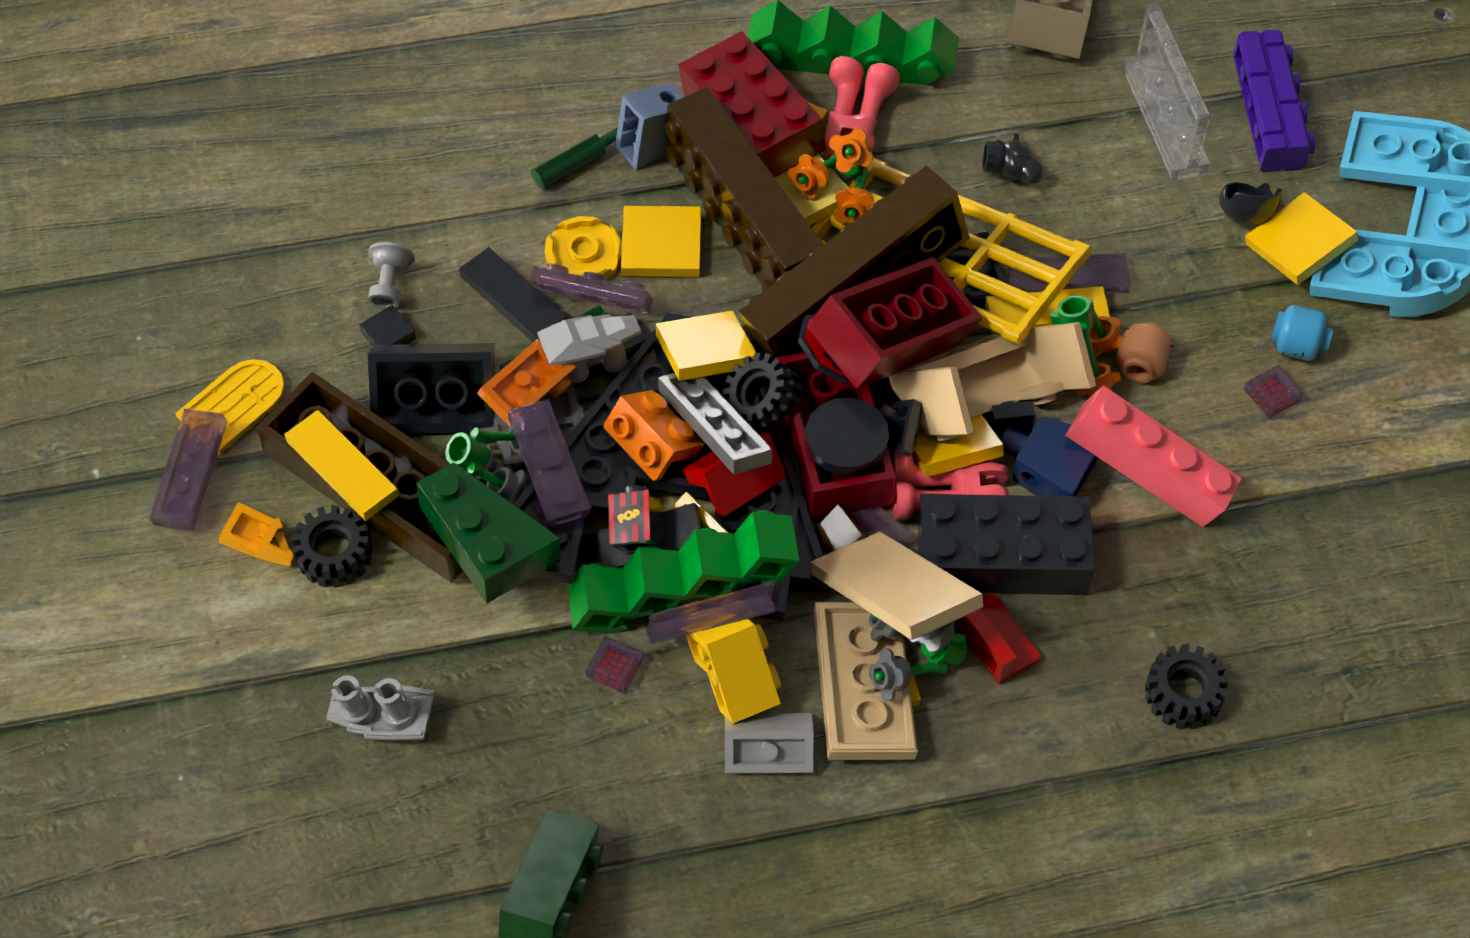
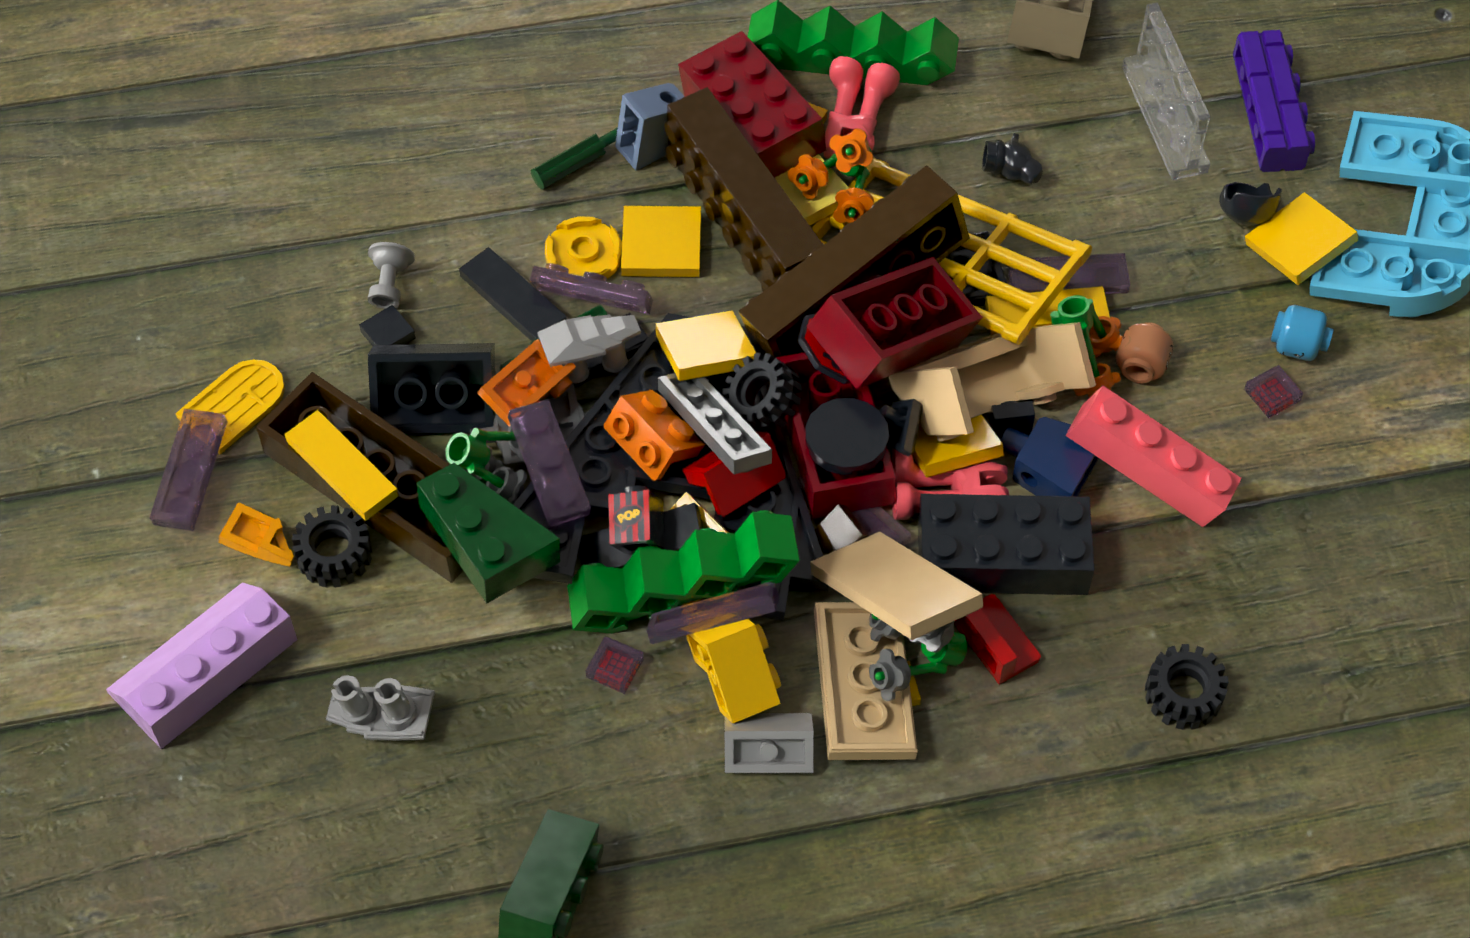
(204, 663): none -> lavender slope

